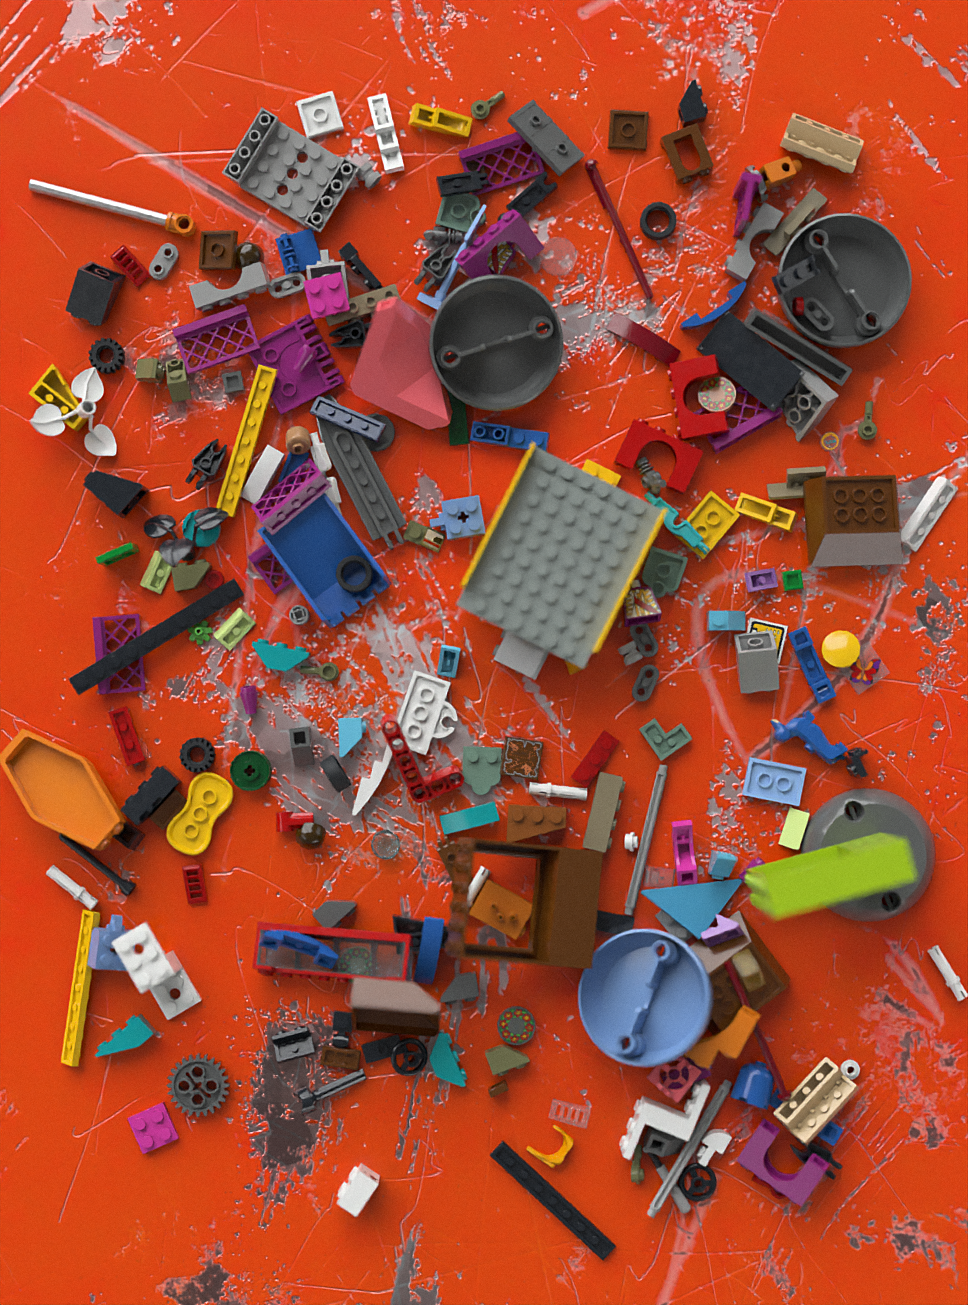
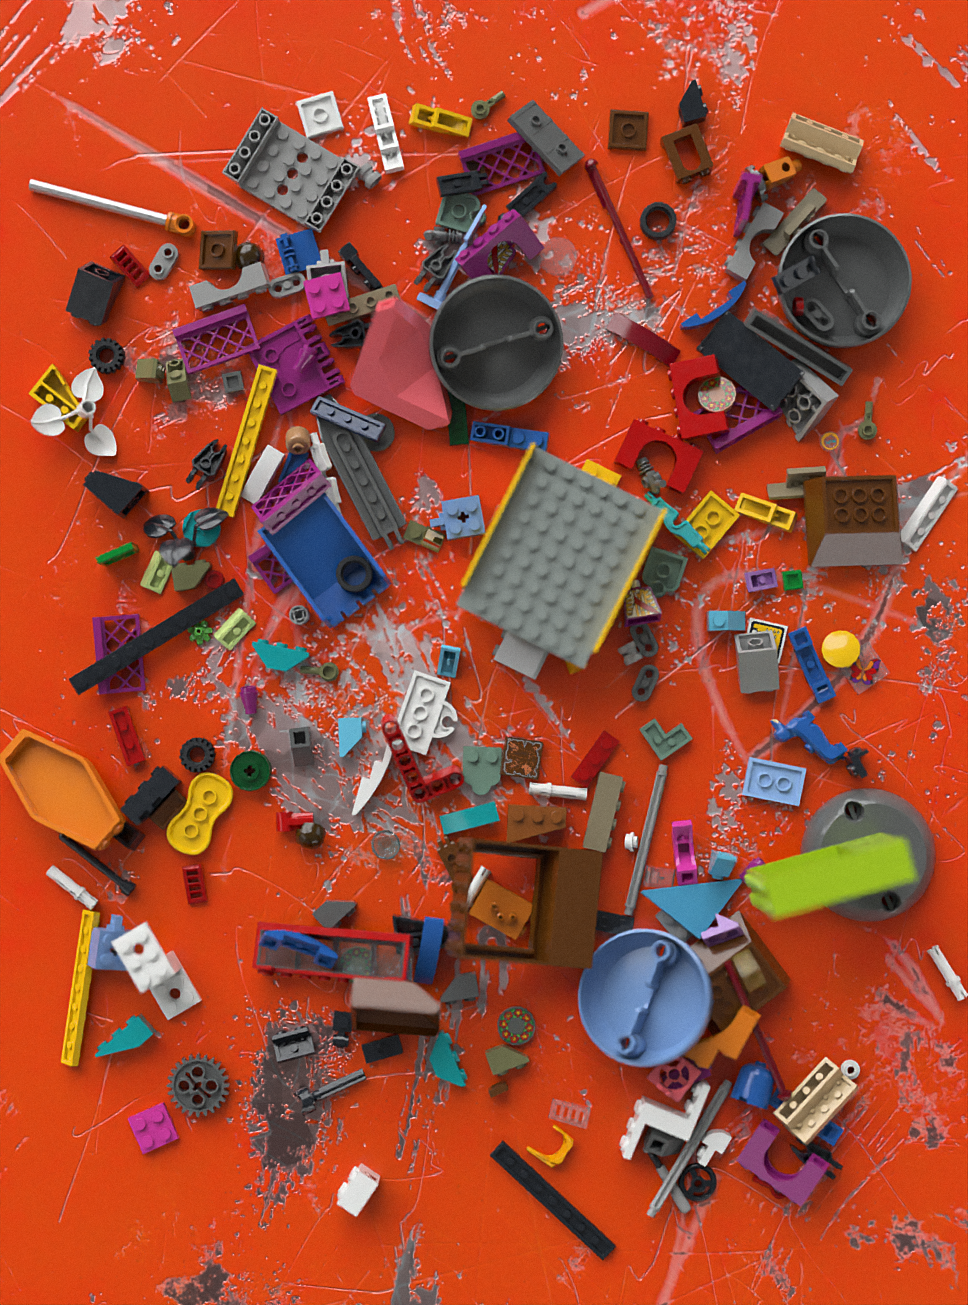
(335, 773): black tyre -> none
(340, 1057): reddish brown plate -> none
(415, 1057): black piece -> none
(637, 1173): olive plate -> none
(794, 828): yellowish green slope -> none

